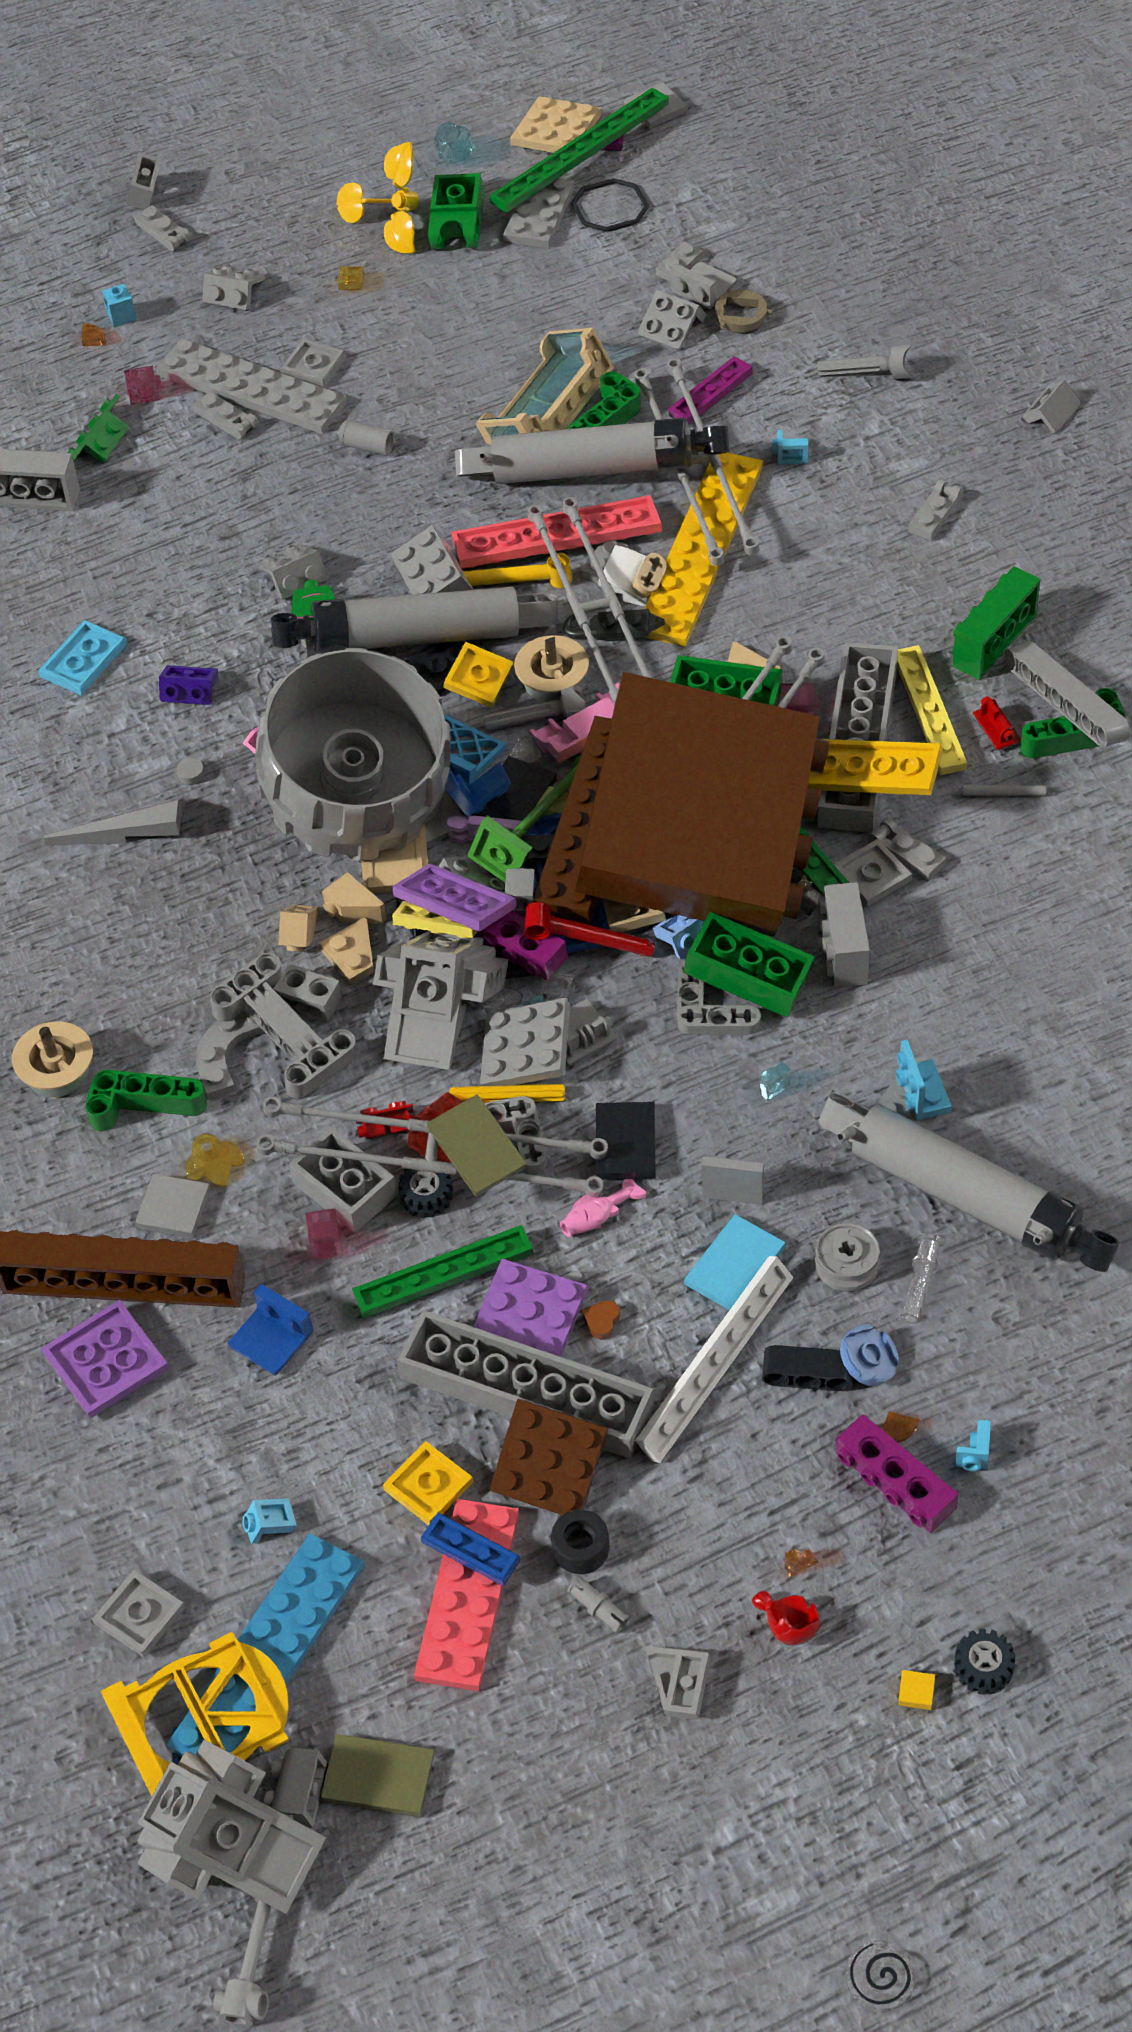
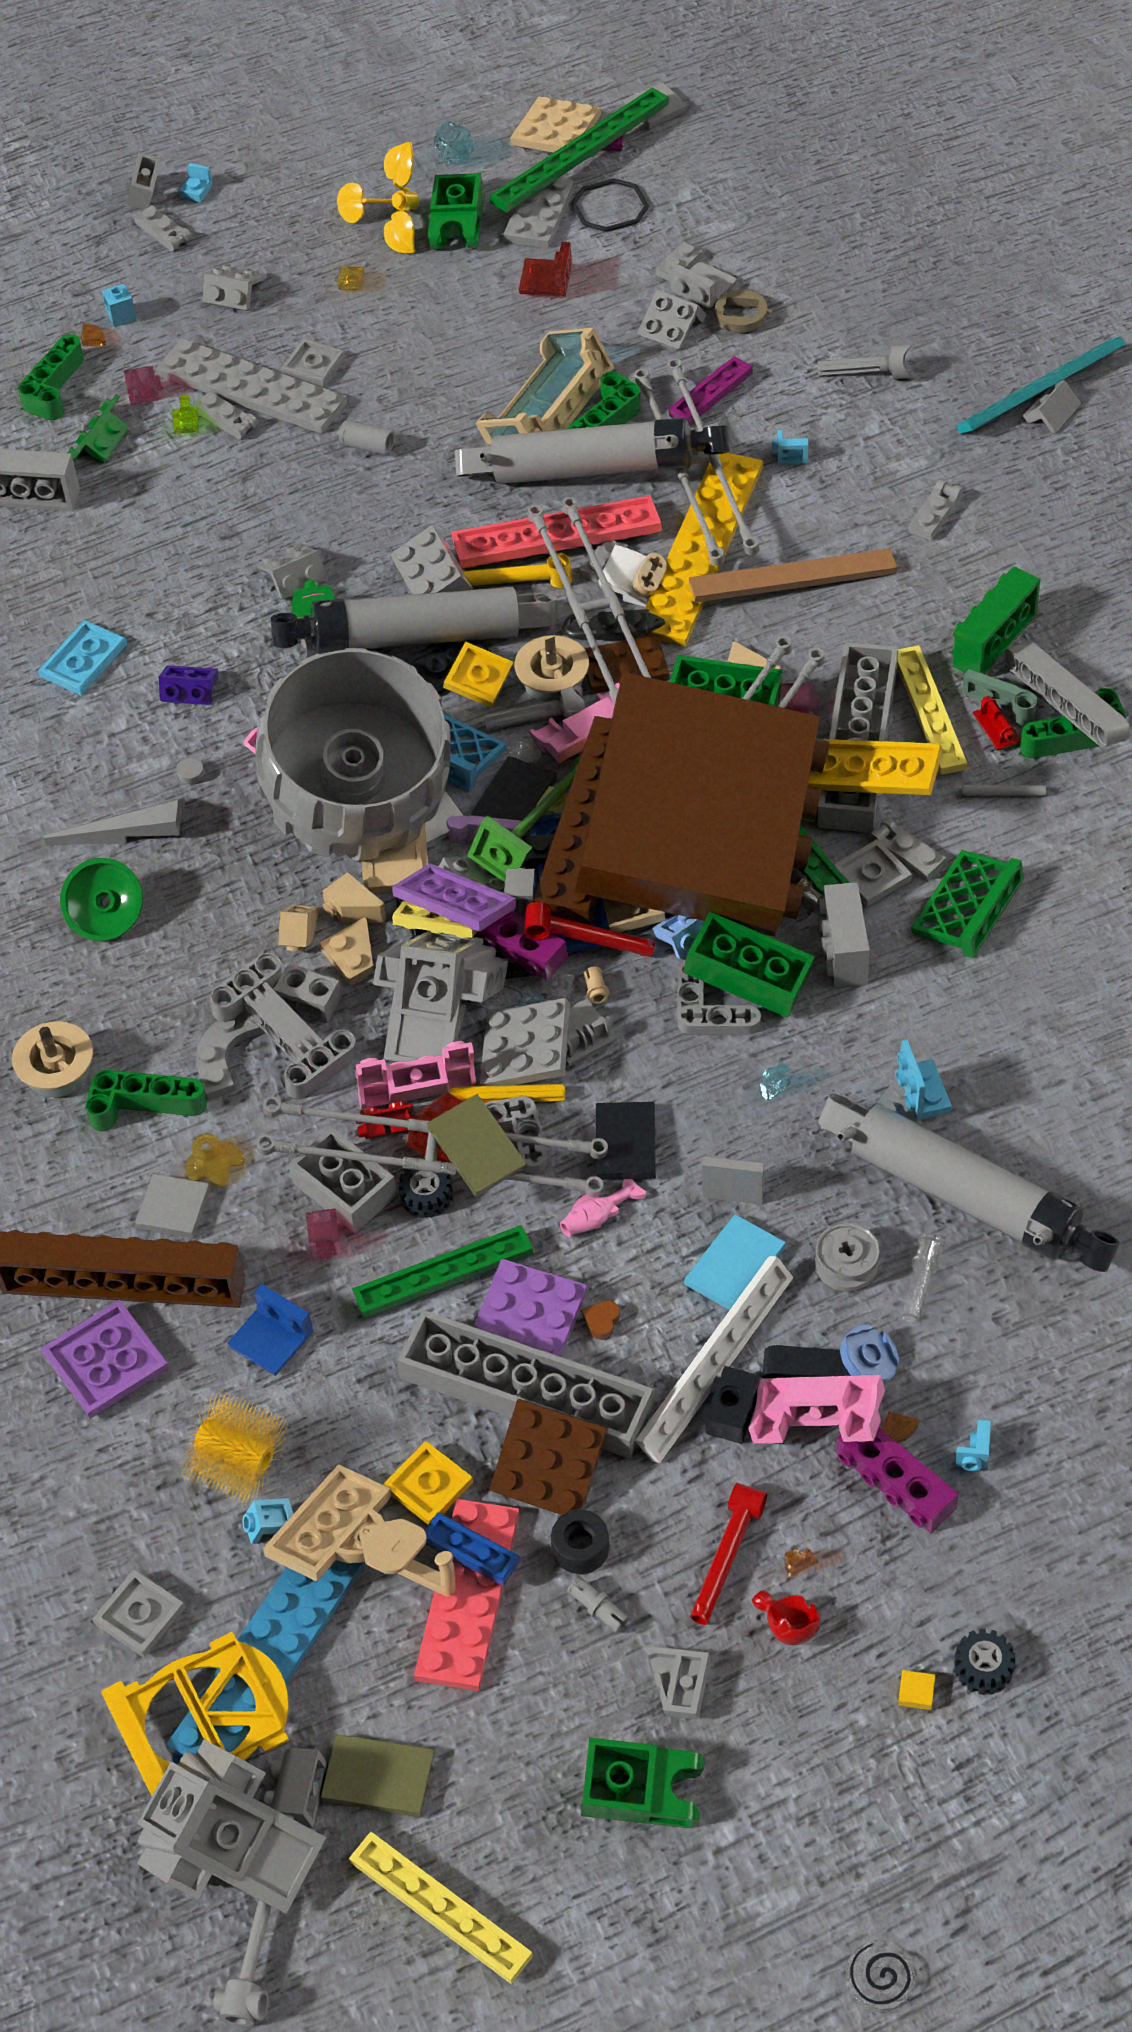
(41, 387): none -> green beam
(88, 887): none -> green dish
(186, 418): none -> clear neon green plate
(197, 183): none -> medium azure bracket
(234, 1447): none -> yellow piece
(344, 1525): none -> tan plate
(415, 1079): none -> bright pink bracket
(441, 1907): none -> light yellow plate
(476, 795): blue bracket -> none
(546, 275): none -> clear red bracket
(597, 991): none -> tan pin
(620, 659): none -> reddish brown plate
(646, 1784): none -> green brick
(731, 1421): none -> black brick
(745, 1504): none -> red piece
(792, 575): none -> medium nougat tile
(817, 1401): none -> bright pink bracket
(991, 907): none -> green fence
(1008, 696): none -> sand green plate
(1040, 384): none -> teal tile

